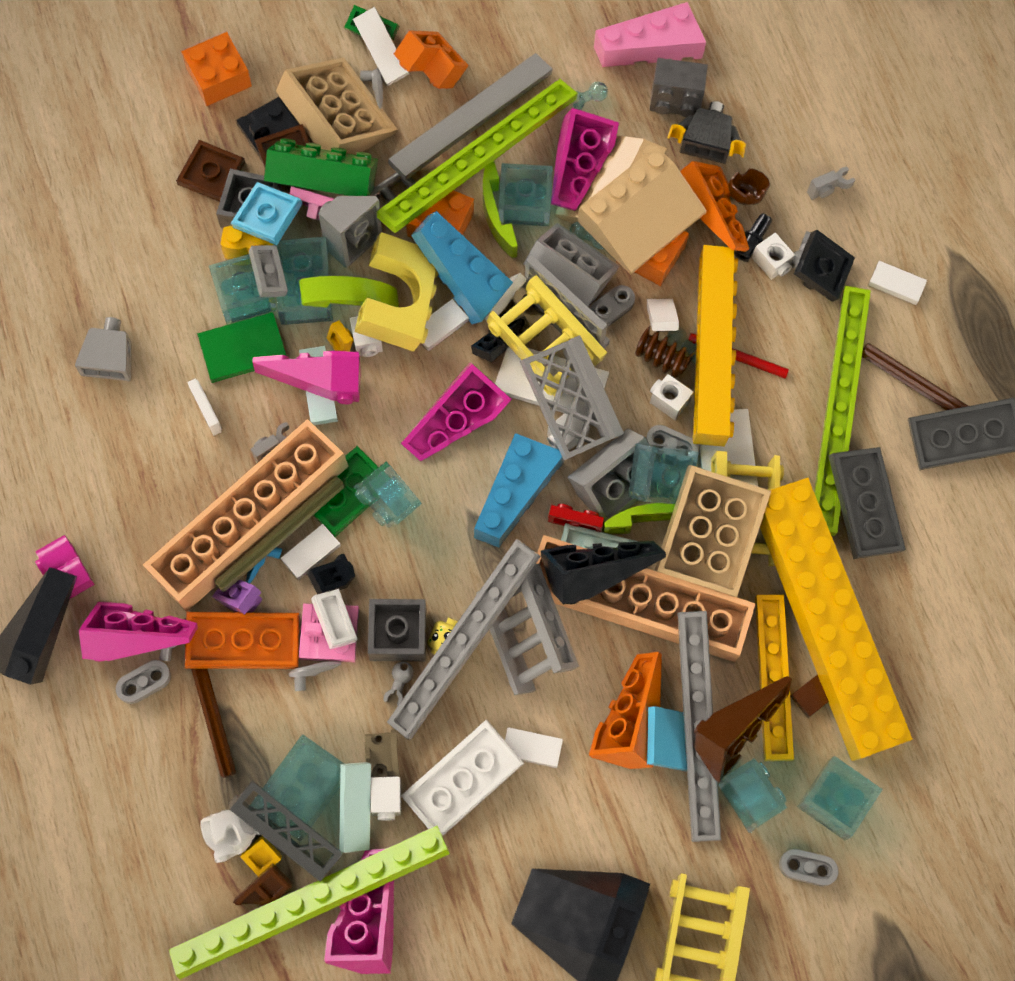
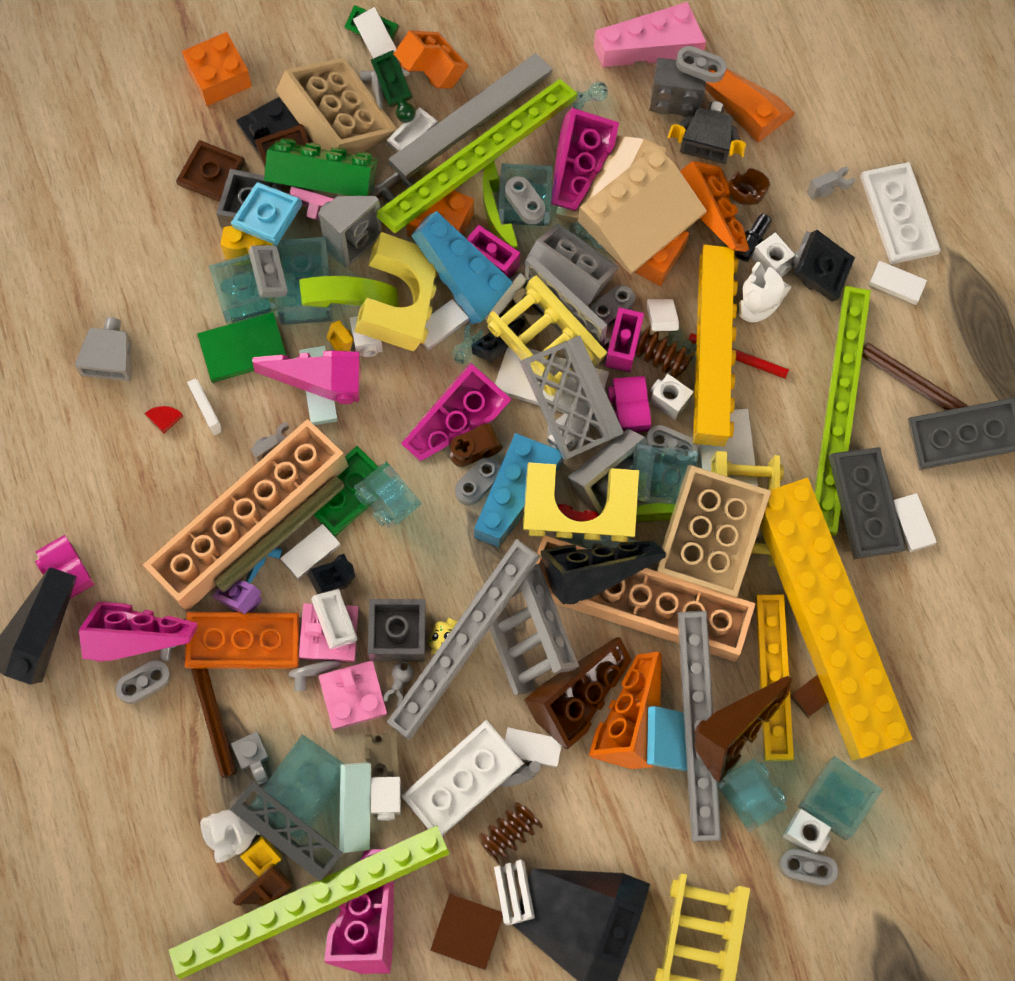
(163, 417): none -> red tile
(251, 754): none -> light grey plate
(352, 695): none -> bright pink hinge
(394, 85): none -> dark green plate
(411, 131): none -> white tile
(462, 352): none -> clear light blue arm
(467, 931): none -> reddish brown tile
(477, 480): none -> light grey plate
(478, 443): none -> reddish brown piece
(496, 250): none -> dark pink brick
(500, 872): none -> white tile
(509, 831): none -> reddish brown piece
(523, 199): none -> light grey plate
(523, 774): none -> light grey bar
(572, 697): none -> reddish brown wedge
(616, 519): none -> light yellow arch
(624, 339): none -> dark pink brick
(631, 403): none -> dark pink brick
(701, 64): none -> light grey plate
(749, 104): none -> orange wedge
(762, 294): none -> white helmet
(794, 832): none -> white brick
(900, 213): none -> white tile
(914, 523): none -> white tile

